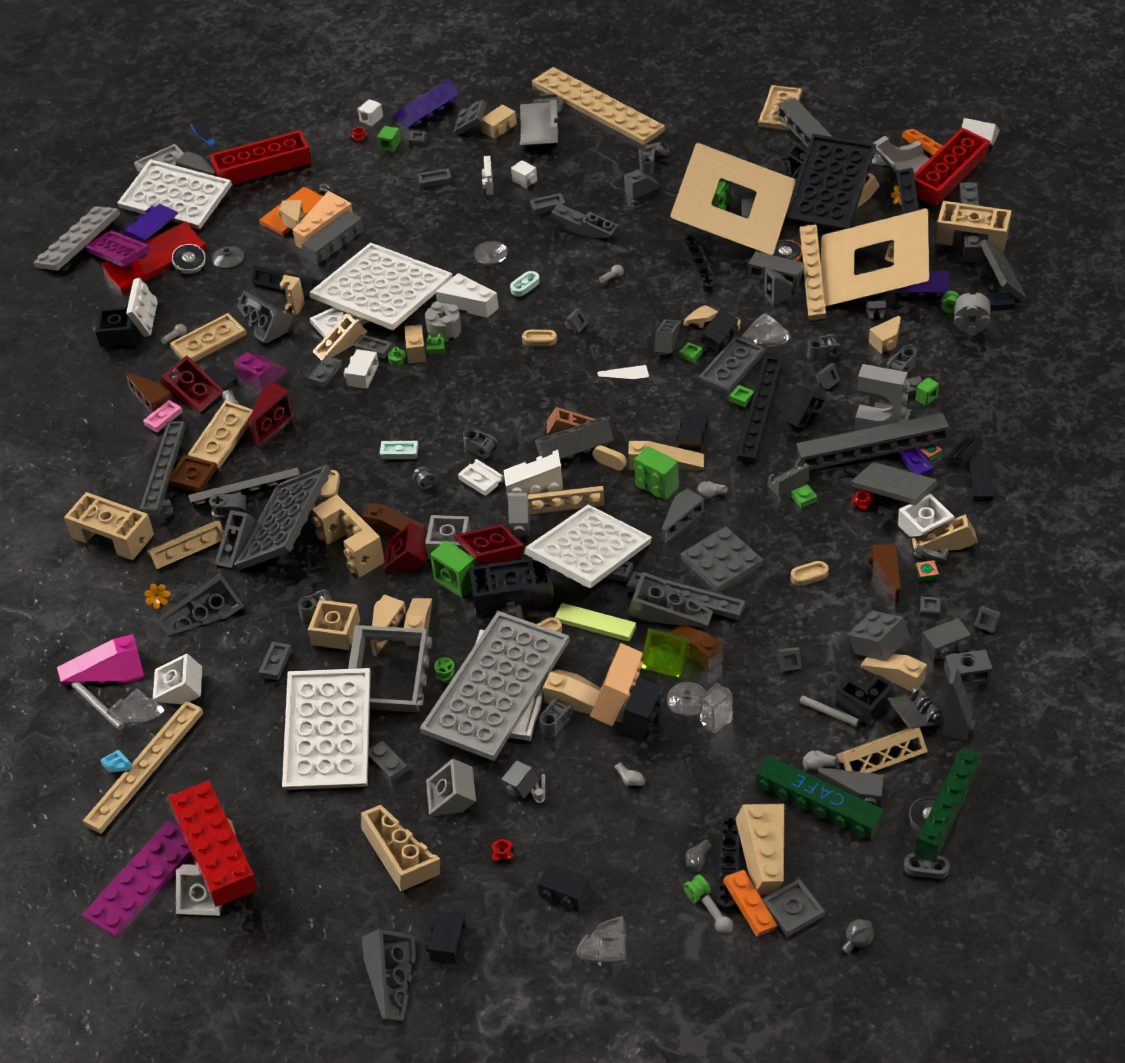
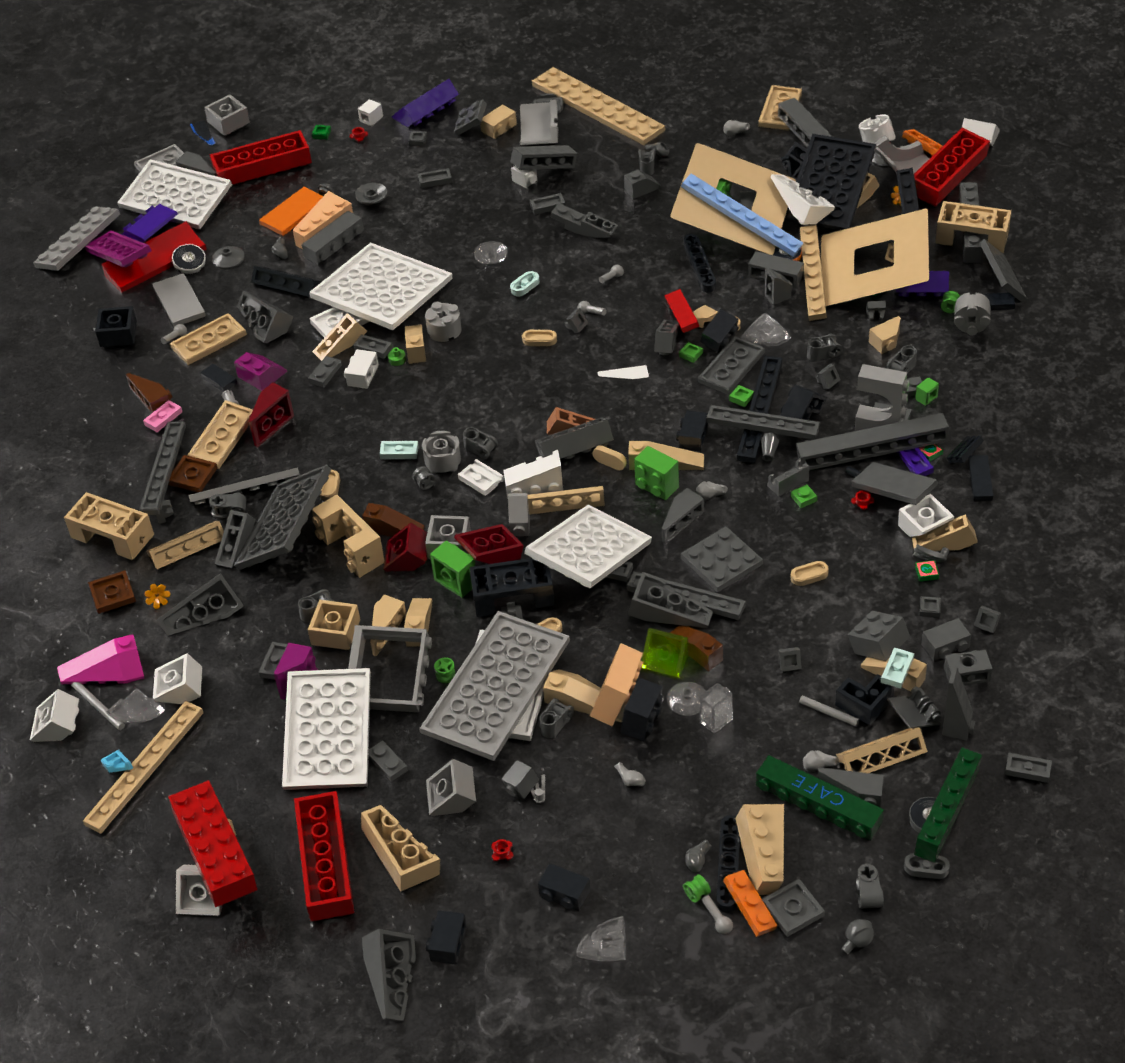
(55, 717): none -> white slope
(111, 592): none -> reddish brown plate
(139, 881): magenta plate -> none
(142, 307): white plate -> none
(178, 300): none -> light grey tile
(191, 385): dark red slope -> none
(227, 115): none -> light grey brick
(279, 248): none -> dark grey animal
(291, 212): tan slope -> none
(293, 293): tan hinge -> none
(294, 658): none -> magenta slope
(321, 132): none -> green tile
(323, 856): none -> red brick
(371, 193): none -> dark grey dish
(388, 138): bright green brick -> none
(435, 345): bright green tile -> none
(441, 452): none -> light grey brick
(468, 296): white wedge -> none
(487, 176): white plate -> none
(543, 157): none -> dark grey brick
(586, 307): none -> light grey bar
(596, 622): yellowish green tile -> none
(681, 311): none -> red tile
(734, 127): none -> light grey animal
(742, 215): none -> light blue plate
(763, 422): none -> dark grey plate
(769, 445): none -> dark grey cone
(801, 201): none -> white wedge
(868, 887): none -> dark grey piece
(877, 128): none -> white brick
(885, 568): reddish brown slope -> none
(897, 668): none -> light aqua plate
(1028, 767): none -> dark grey plate

